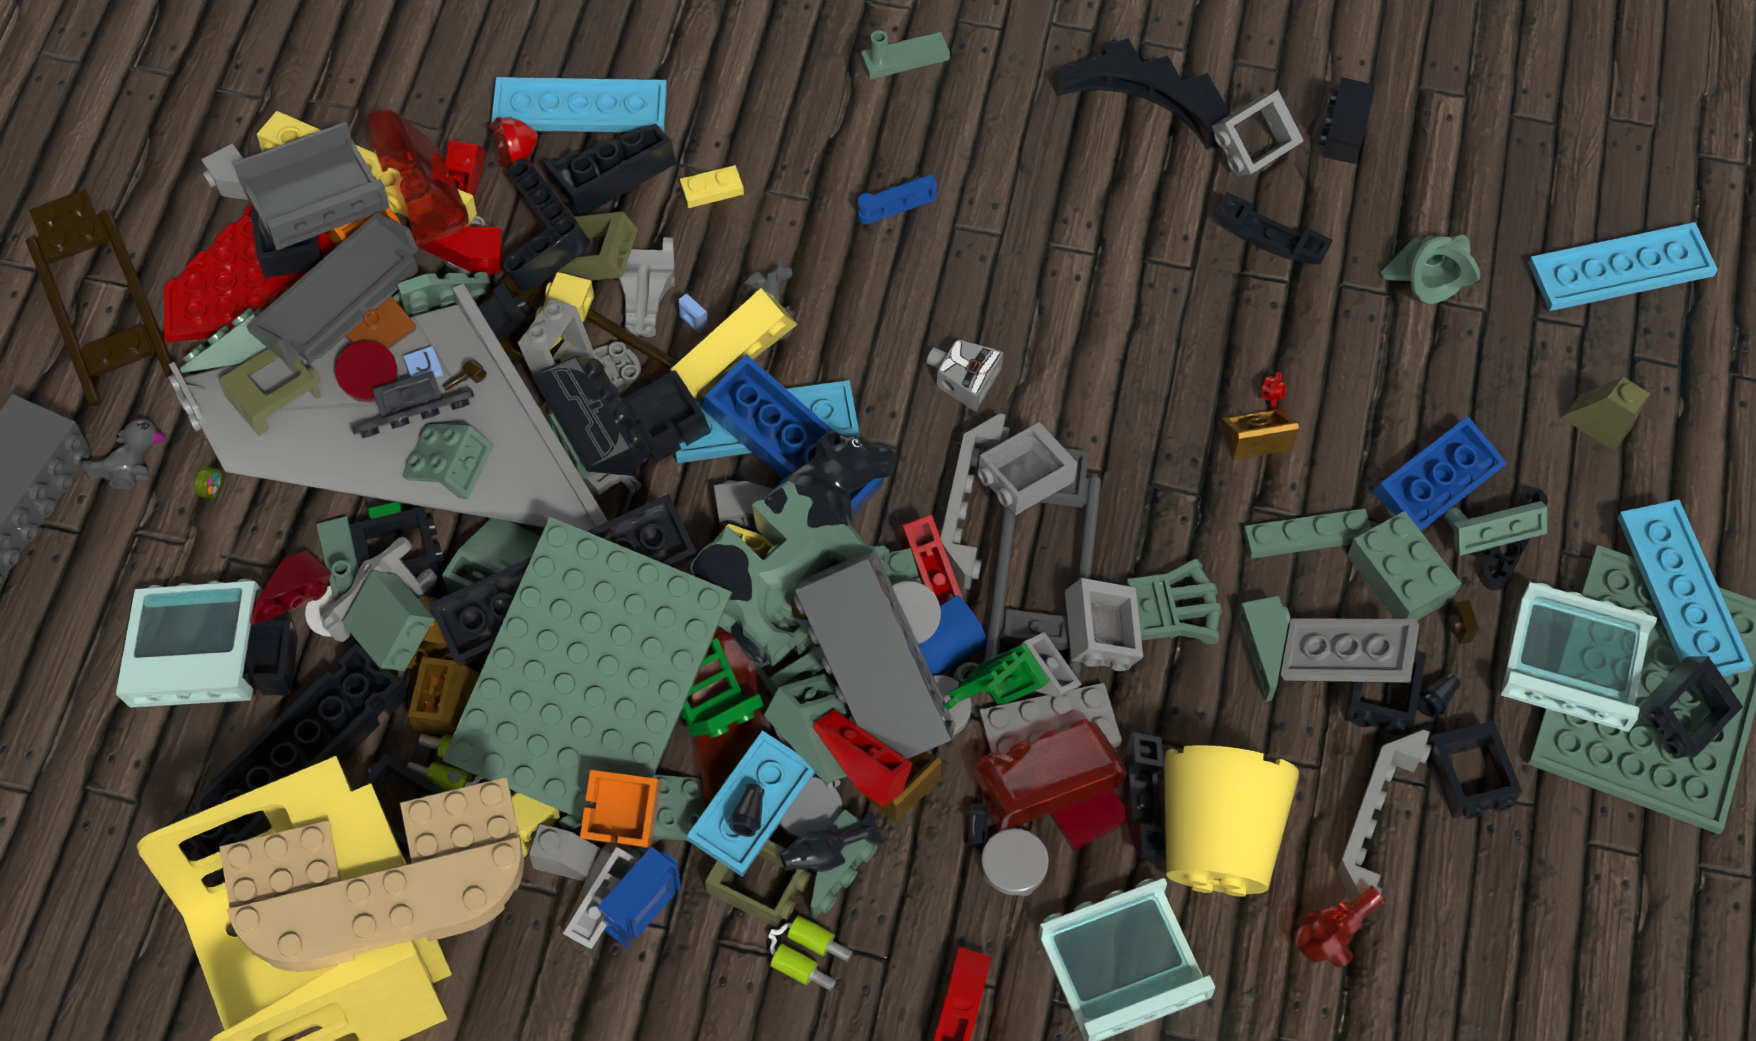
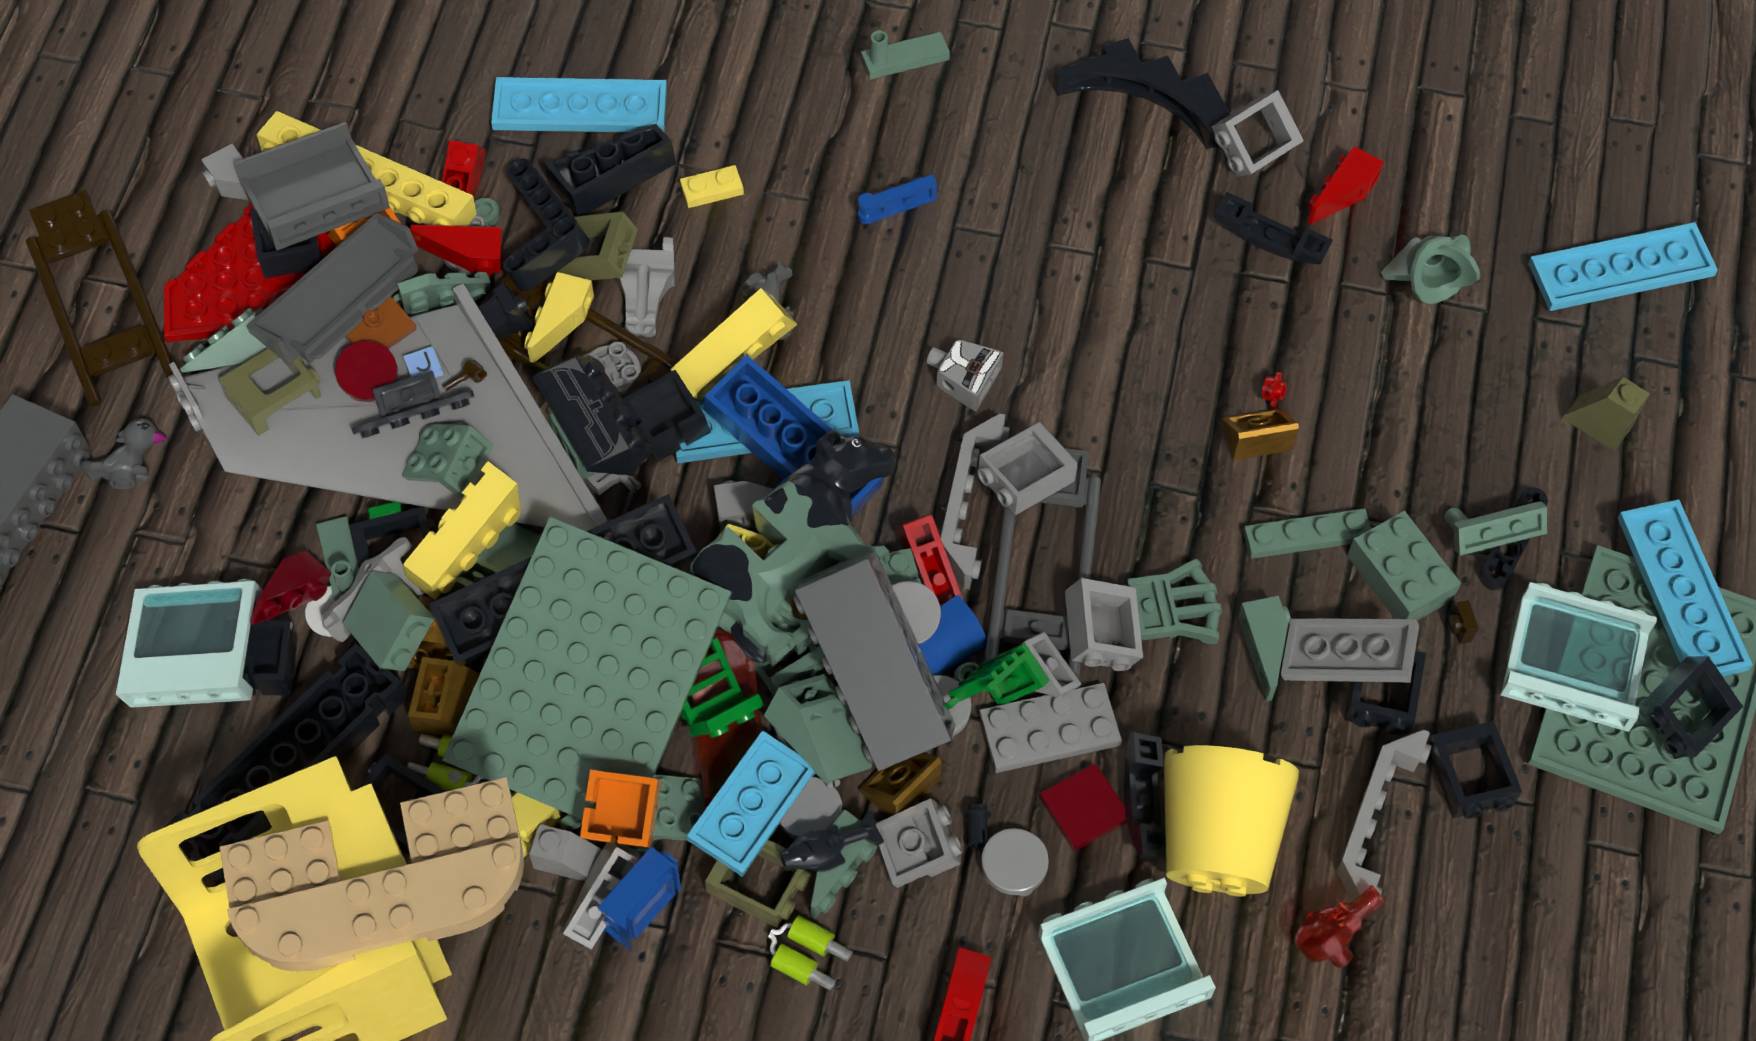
(208, 482): clear neon green tile -> none
(427, 186): clear red windscreen -> none
(464, 532): none -> light yellow wedge
(488, 210): none -> sand green tile
(514, 139): red hair -> none
(539, 339): light grey window -> none
(693, 313): light blue tile -> none
(747, 813): black cone -> none
(865, 759): red slope -> none
(918, 843): none -> light grey plate
(1049, 774): clear red windscreen -> none
(1346, 120): black piece -> none
(1350, 184): none -> red slope
(1438, 695): black cone -> none
(1441, 474): blue slope -> none

